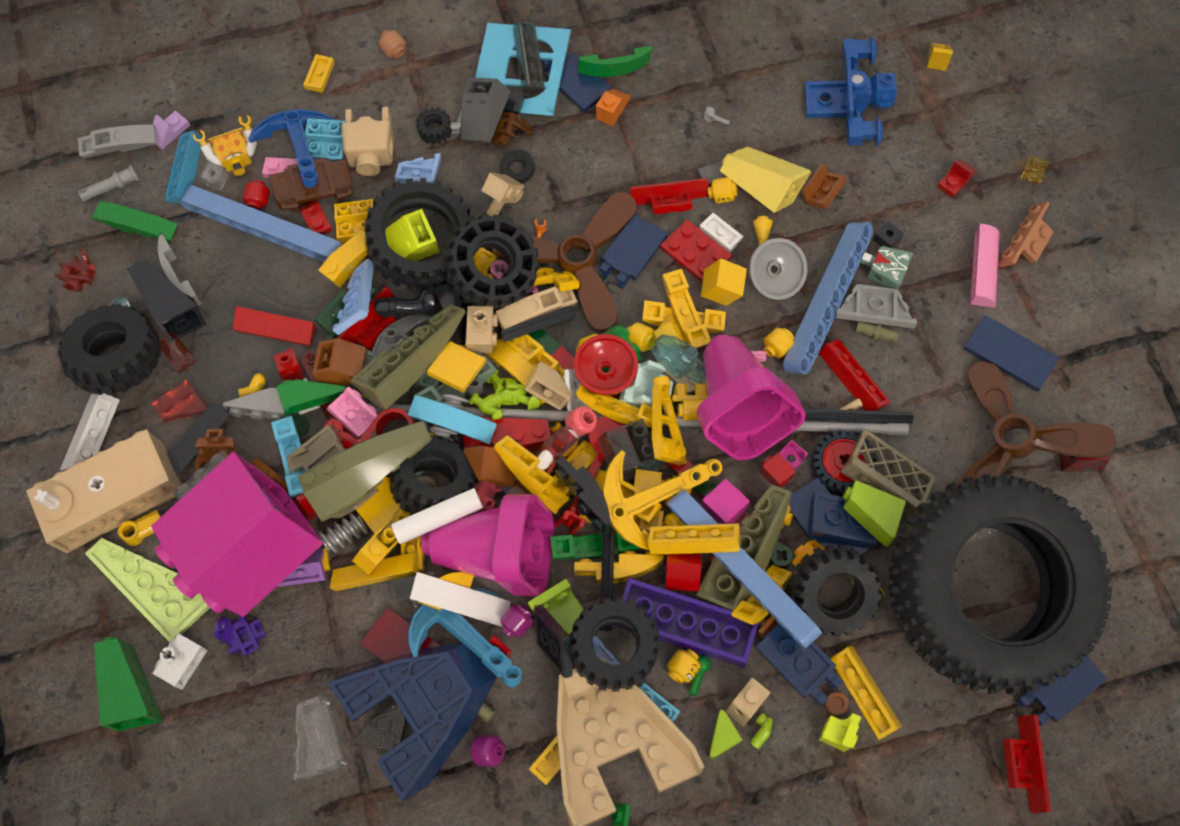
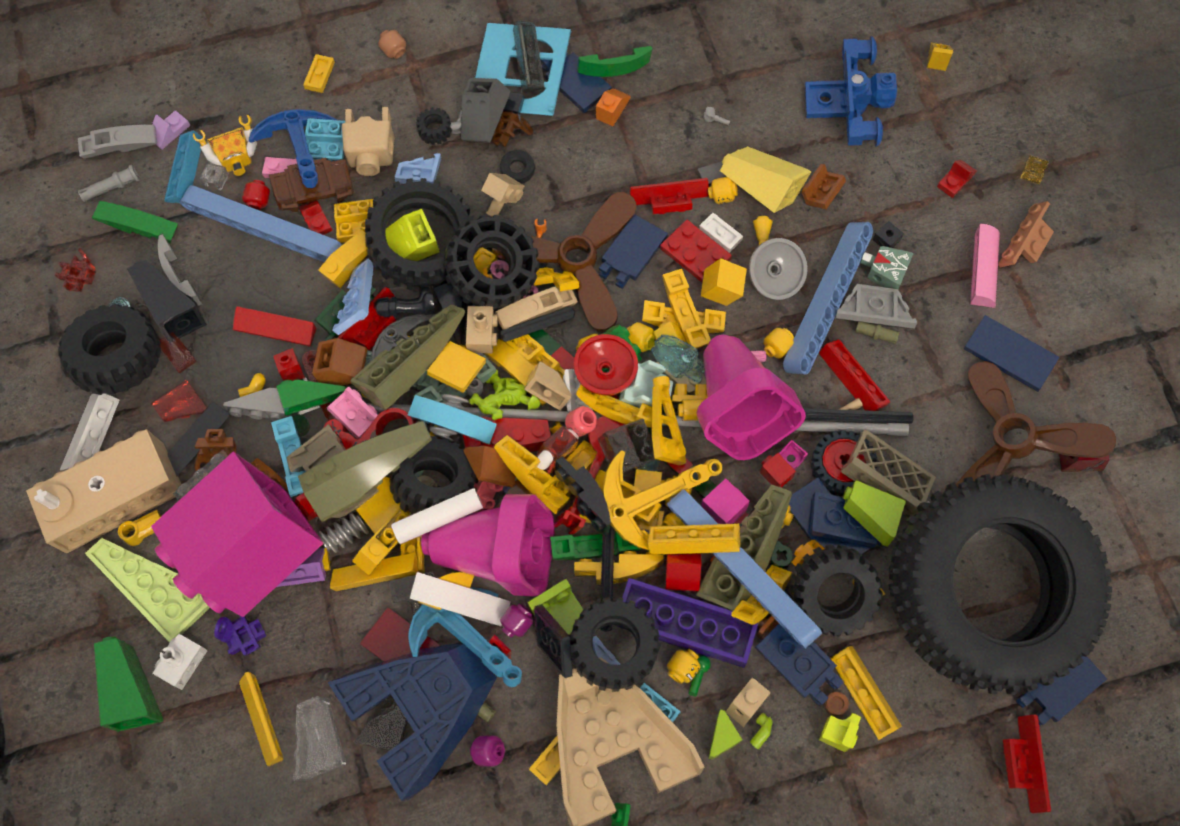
(260, 719): none -> yellow slope

